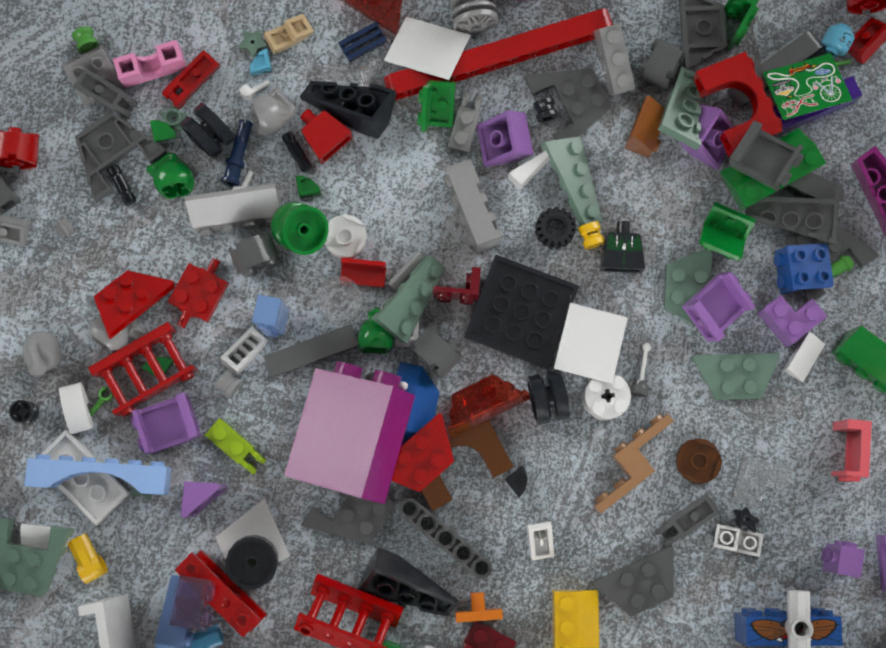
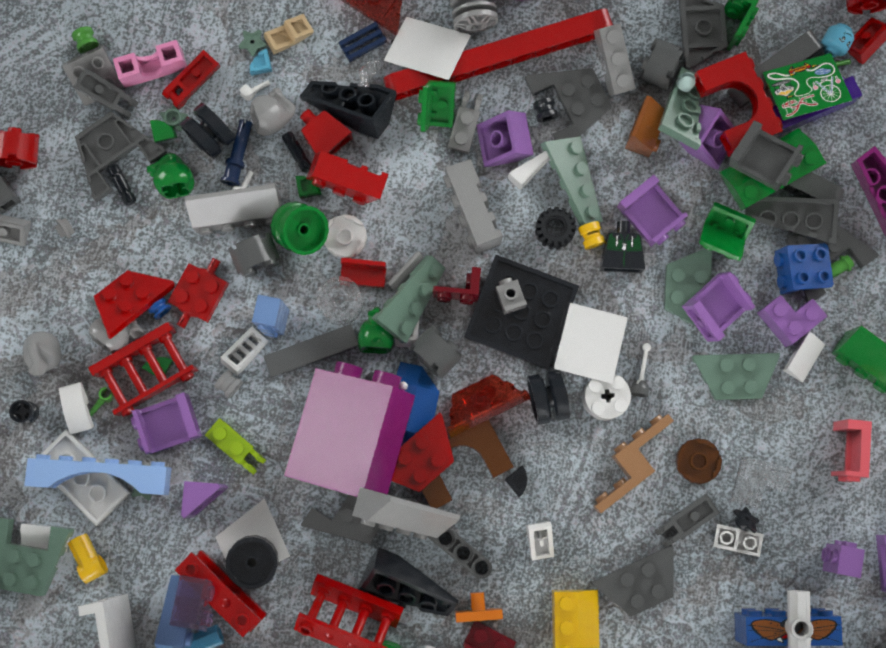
(159, 309): none -> blue bush
(346, 178): none -> red wedge
(402, 514): none -> light grey slope
(510, 304): none -> light grey brick
(652, 212): none -> medium lavender panel
(686, 81): none -> light aqua hinge

